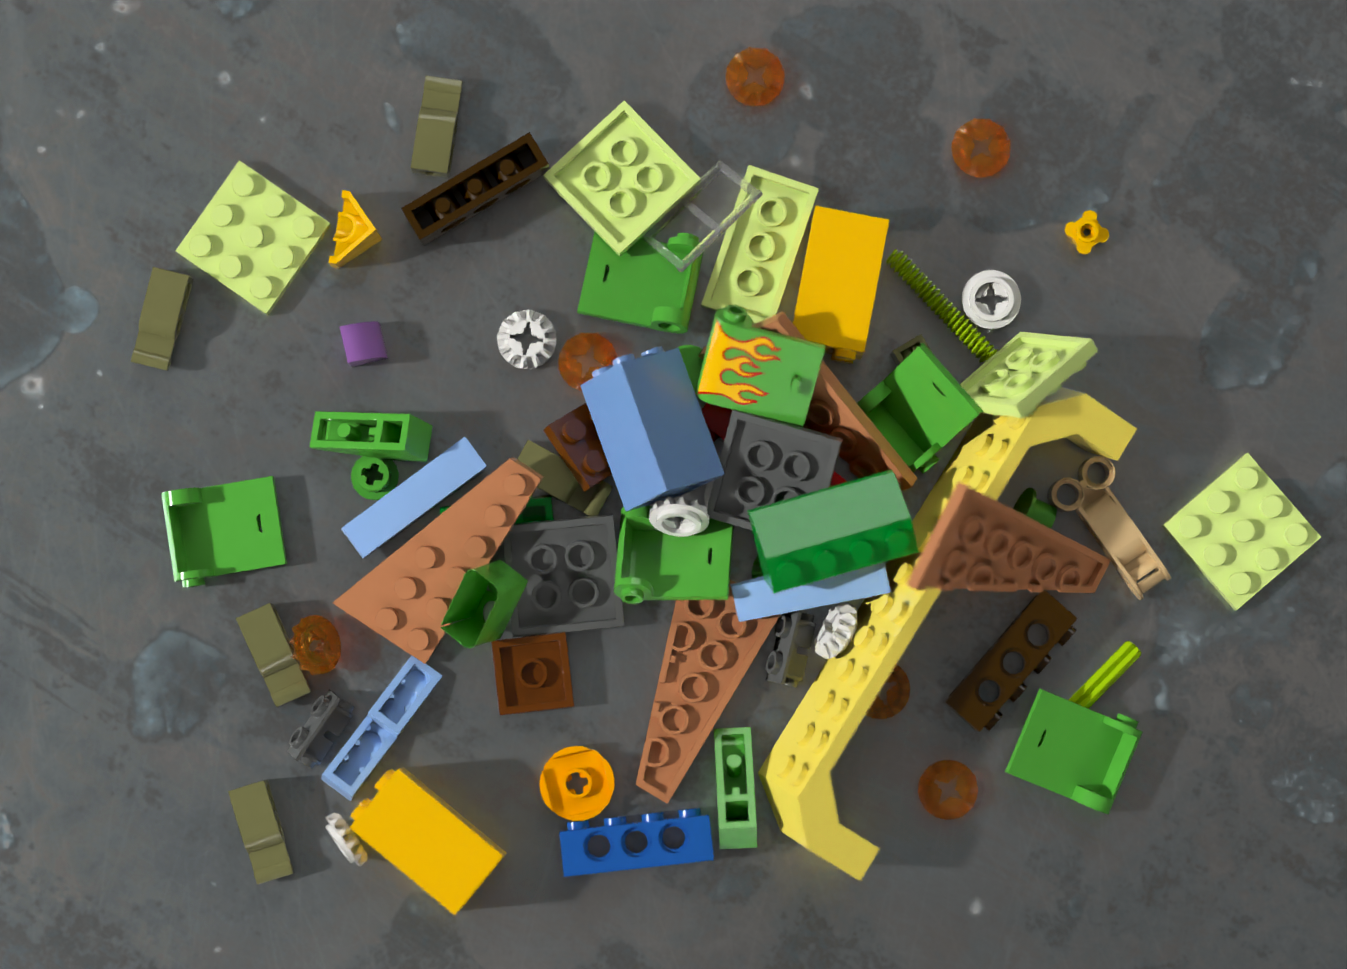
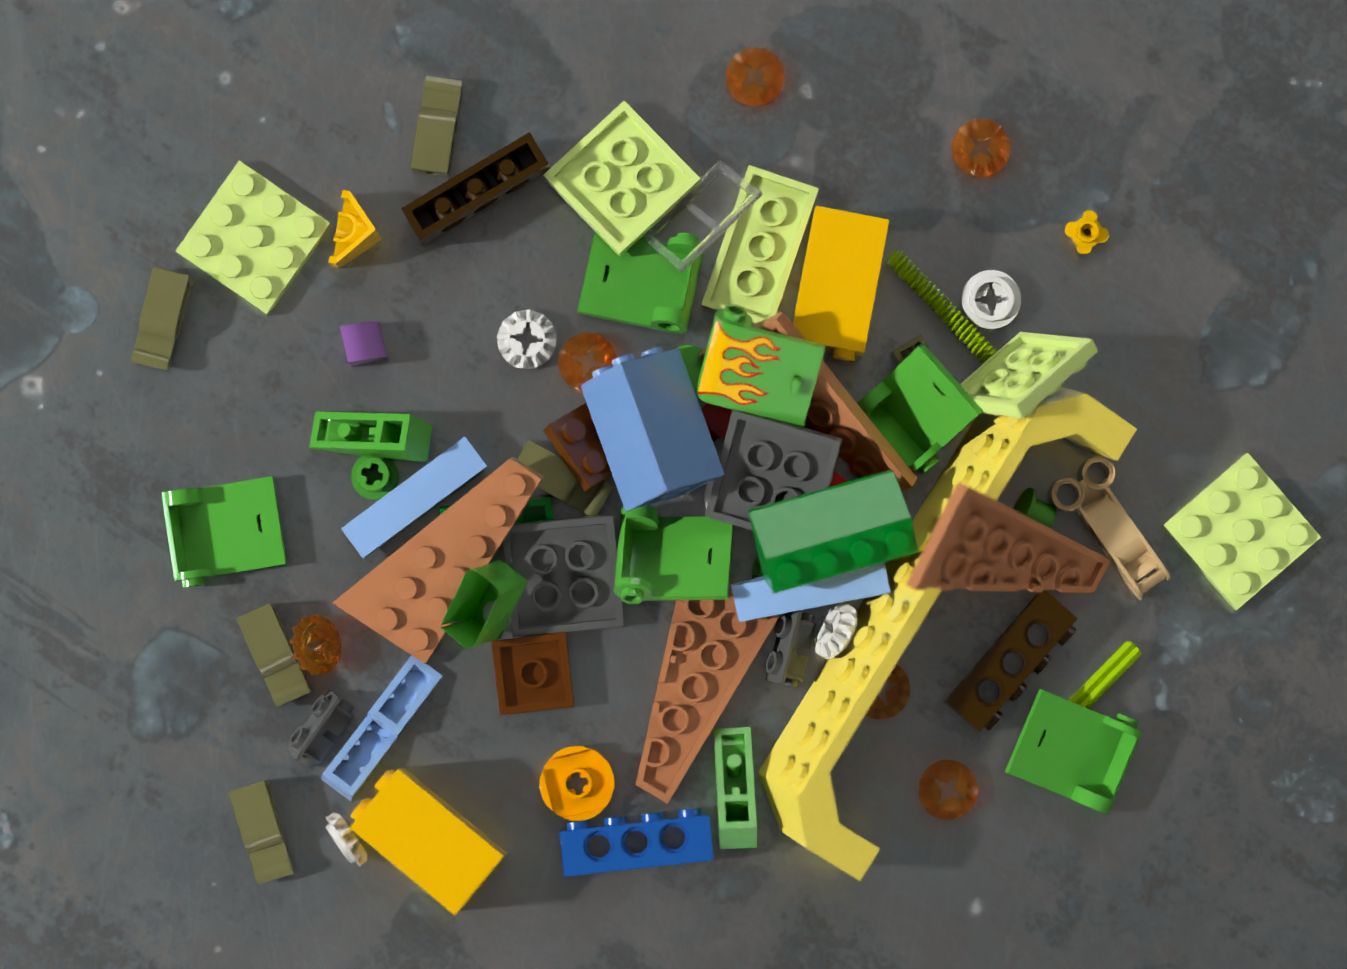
(692, 521): white gear -> none

